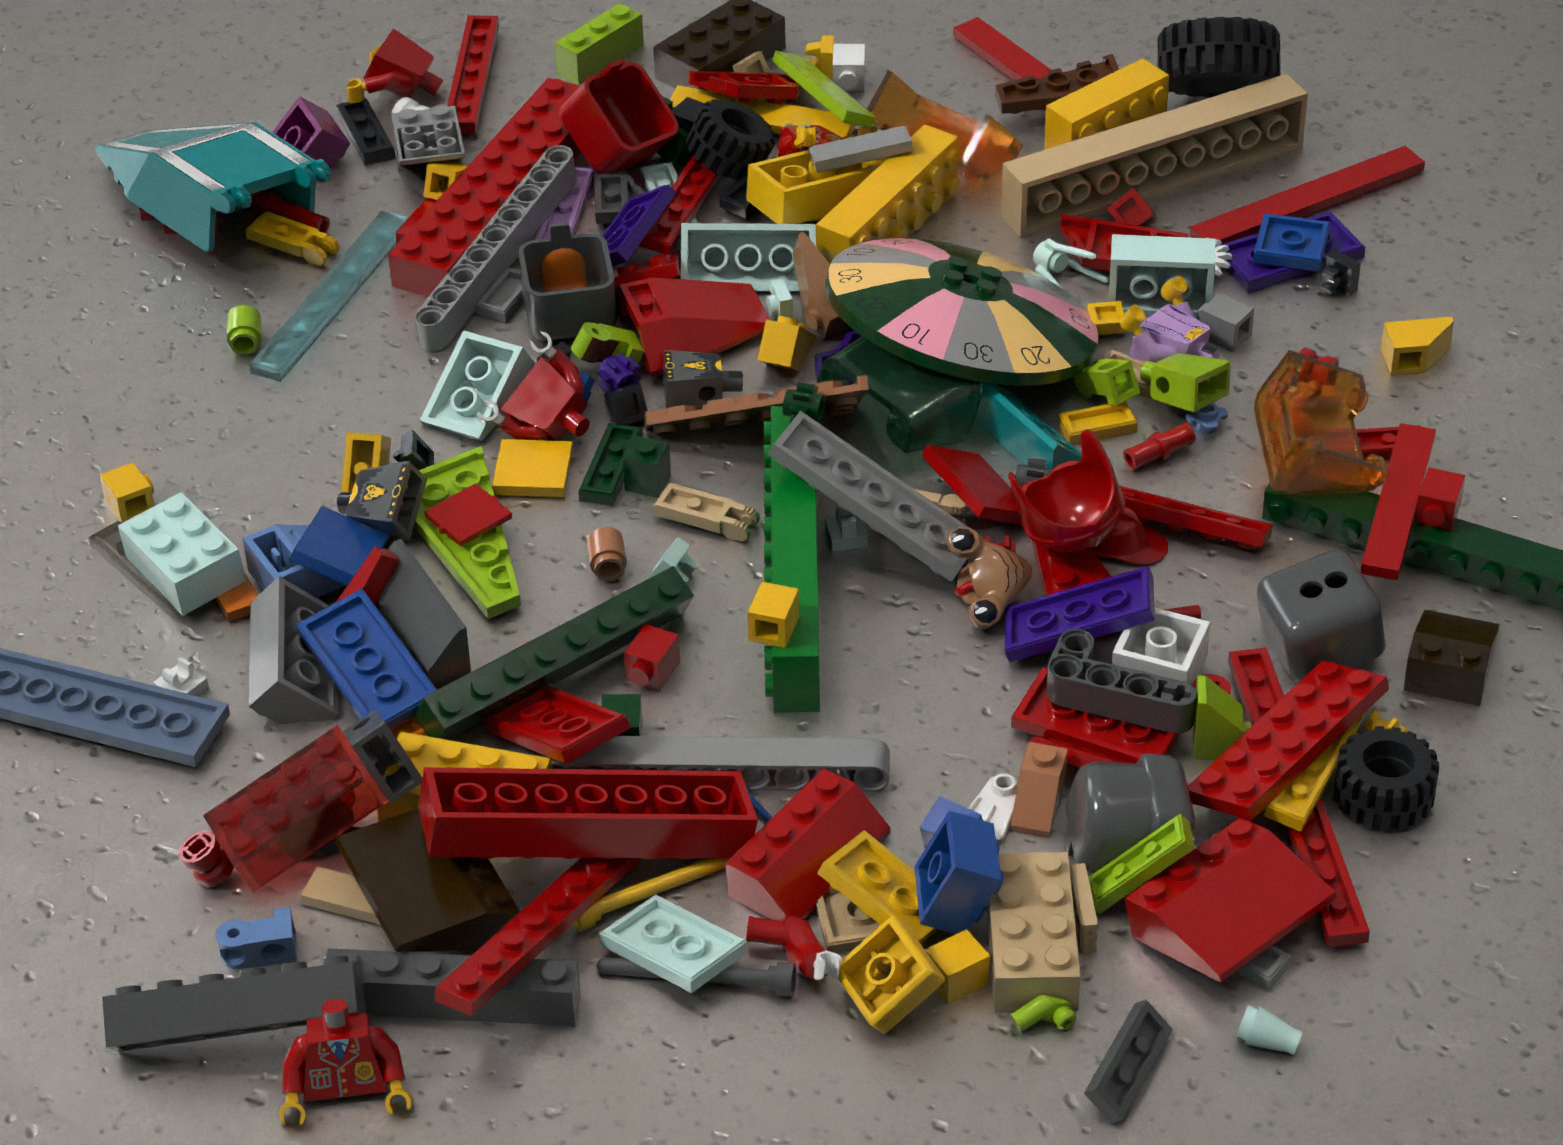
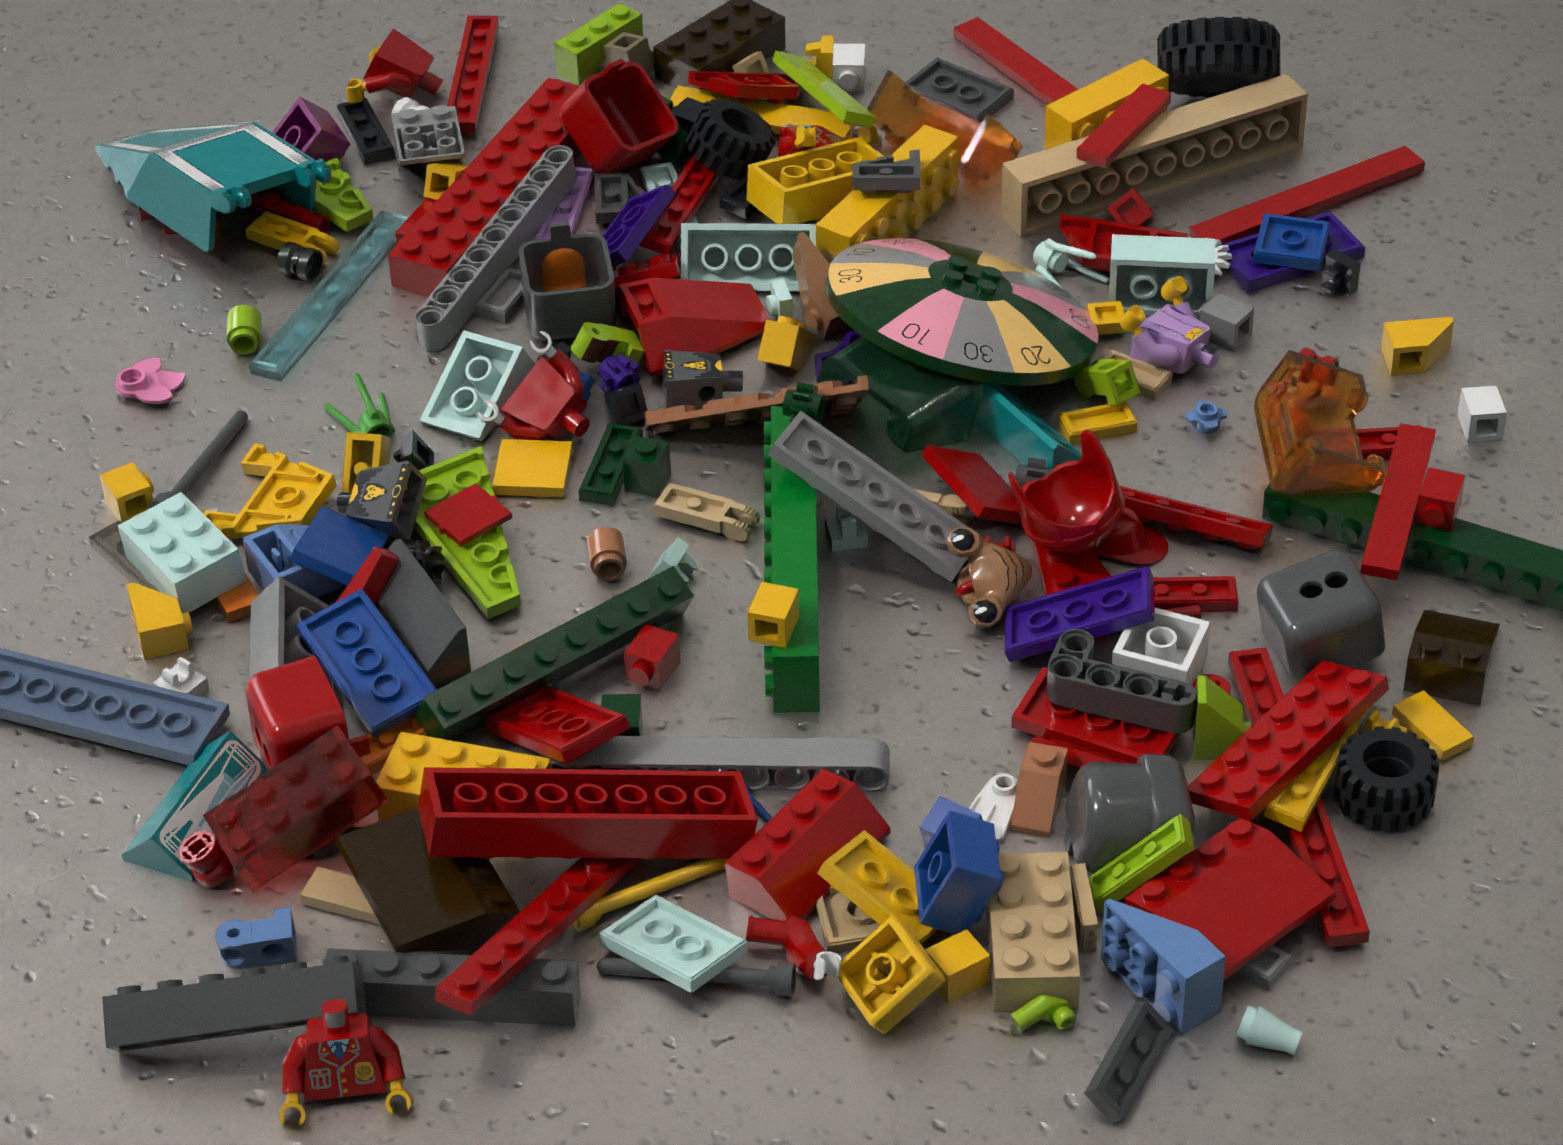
(148, 382): none -> bright pink plate
(158, 622): none -> yellow slope
(206, 458): none -> dark grey piece
(215, 776): none -> teal slope
(286, 495): none -> yellow wing
(292, 709): none -> red piece
(304, 262): none -> pearl dark grey wheel
(341, 201): none -> lime wing
(371, 420): none -> bright green plant
(378, 750): dark grey torso -> none
(430, 559): none -> black gear
(630, 49): none -> dark tan brick
(861, 149): light grey tile -> none
(886, 174): none -> dark grey wing
(960, 89): none -> dark grey tile
(1035, 93): reddish brown wing -> none
(1123, 125): none -> red tile
(1159, 446): red pin -> none
(1164, 964): none -> medium blue slope
(1187, 380): lime torso -> none
(1210, 593): none -> red tile
(1434, 724): none -> yellow tile
(1481, 414): none -> white brick

